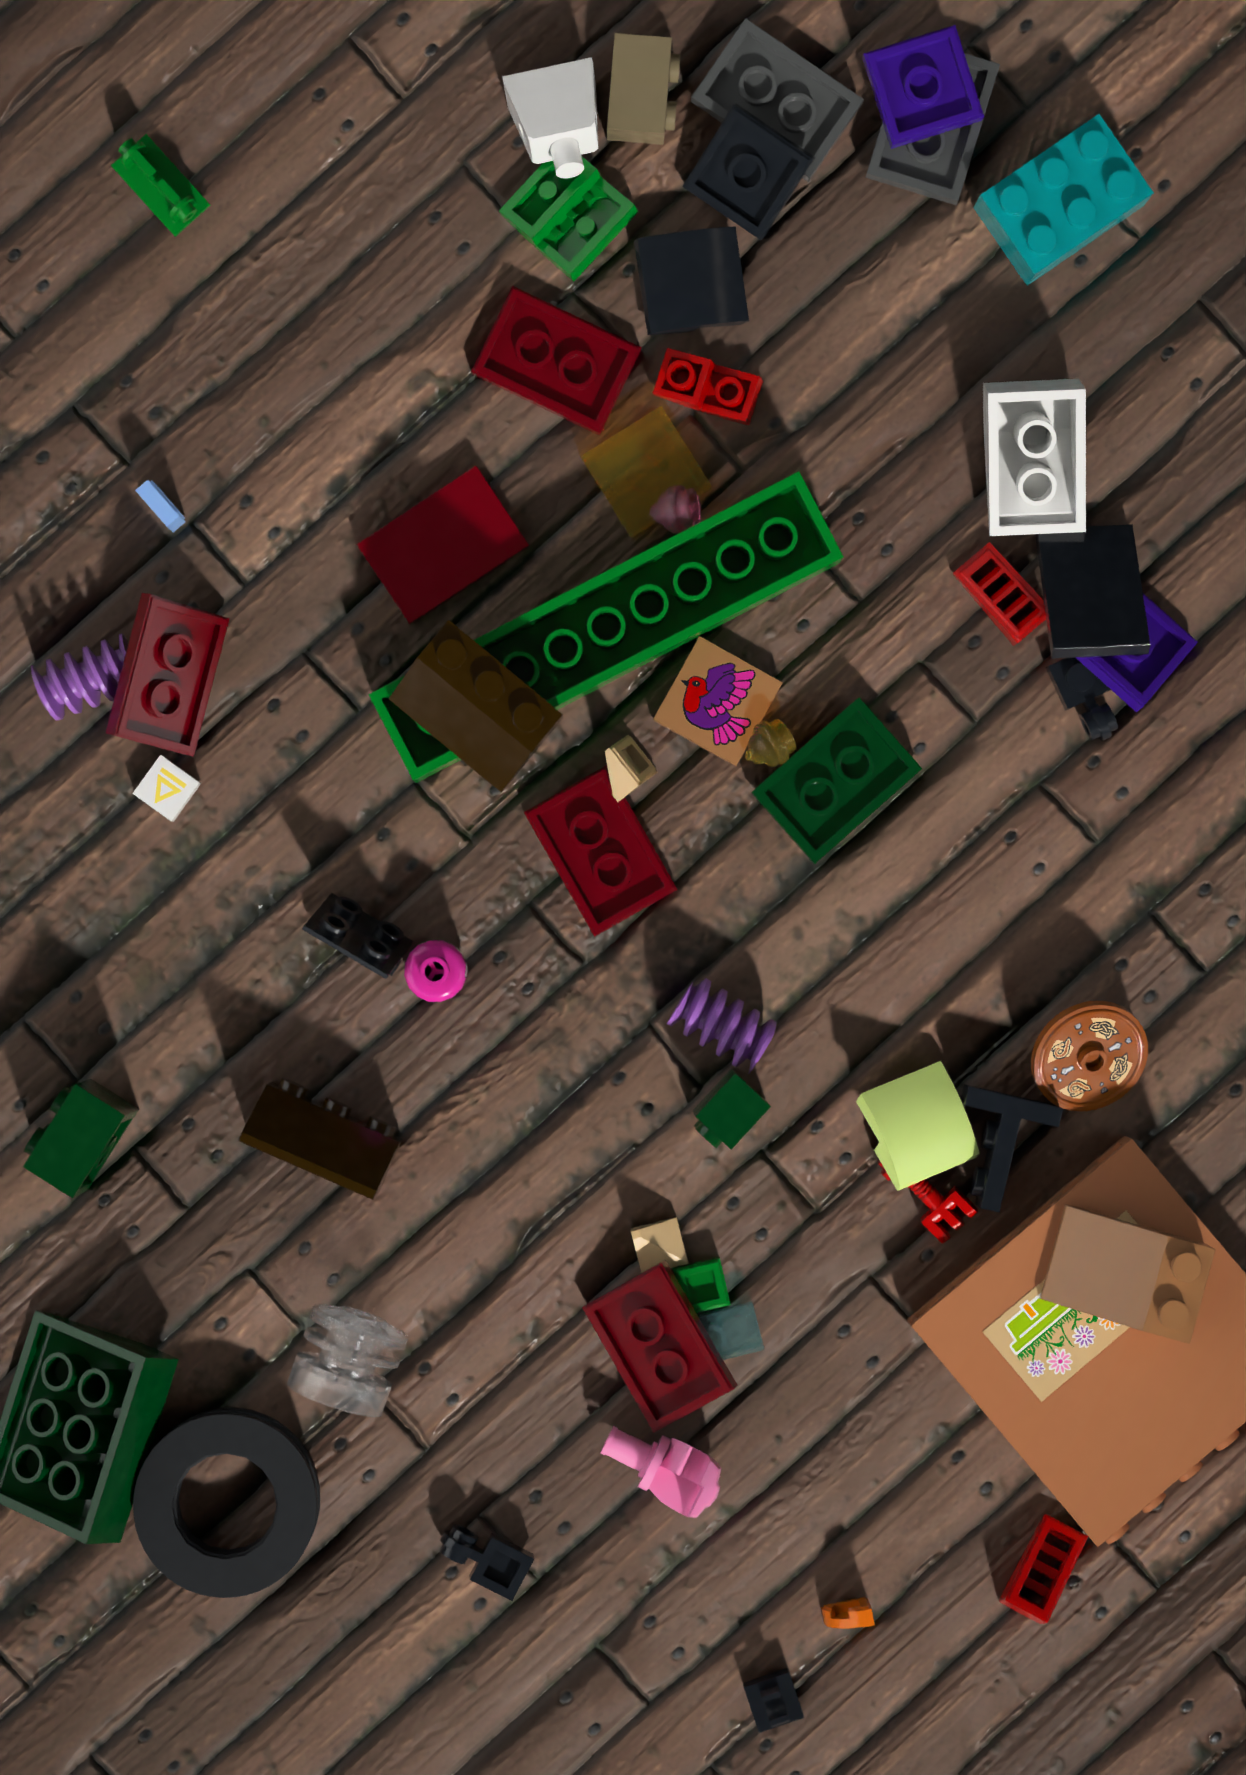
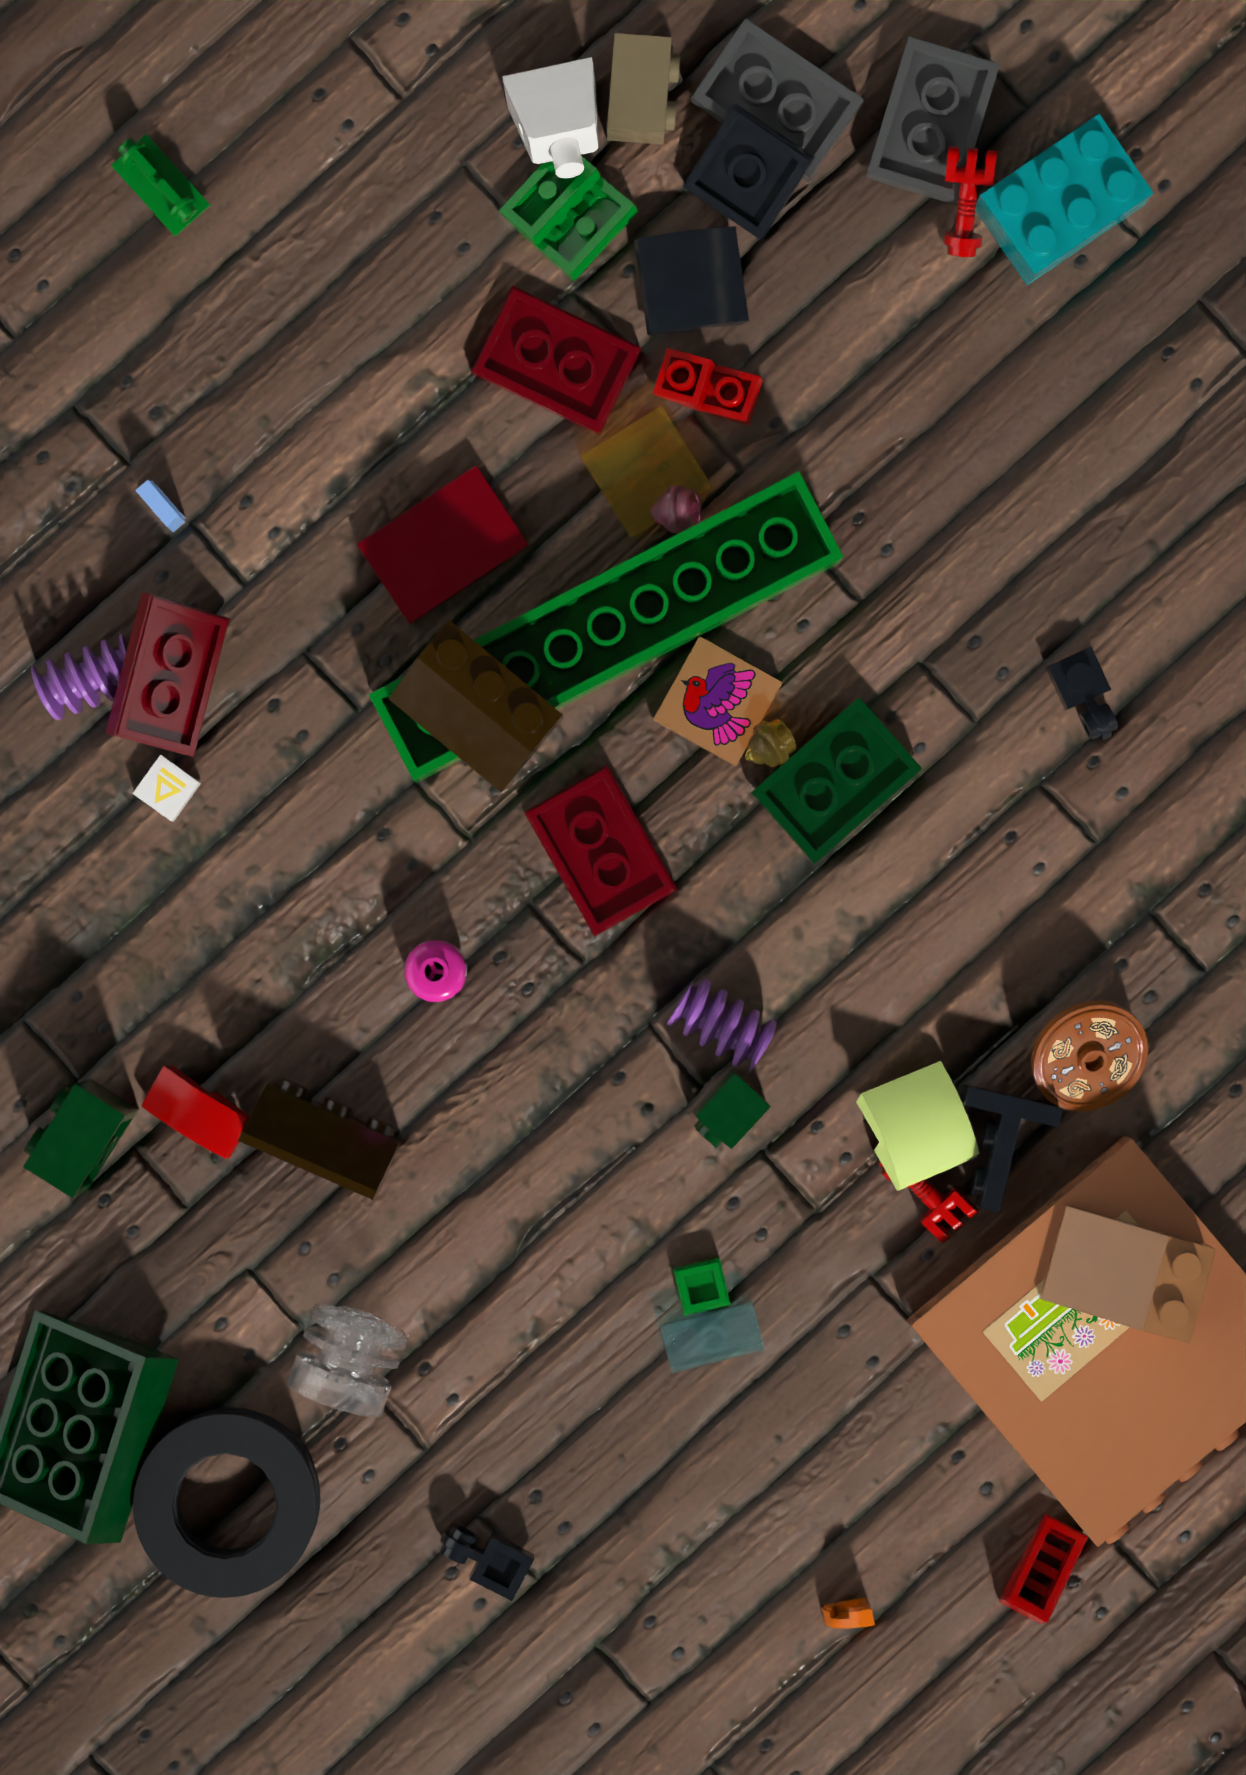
(194, 1112): none -> red slope
(358, 935): black hinge -> none
(627, 767): tan slope -> none
(658, 1243): tan slope -> none
(659, 1346): dark red tile -> none
(670, 1469): bright pink piece -> none
(773, 1700): black tile -> none
(923, 87): dark purple tile -> none
(963, 240): none -> red hinge
(988, 605): red slope -> none
(1035, 456): white slope -> none
(1093, 592): black tile -> none
(1141, 675): dark purple tile -> none

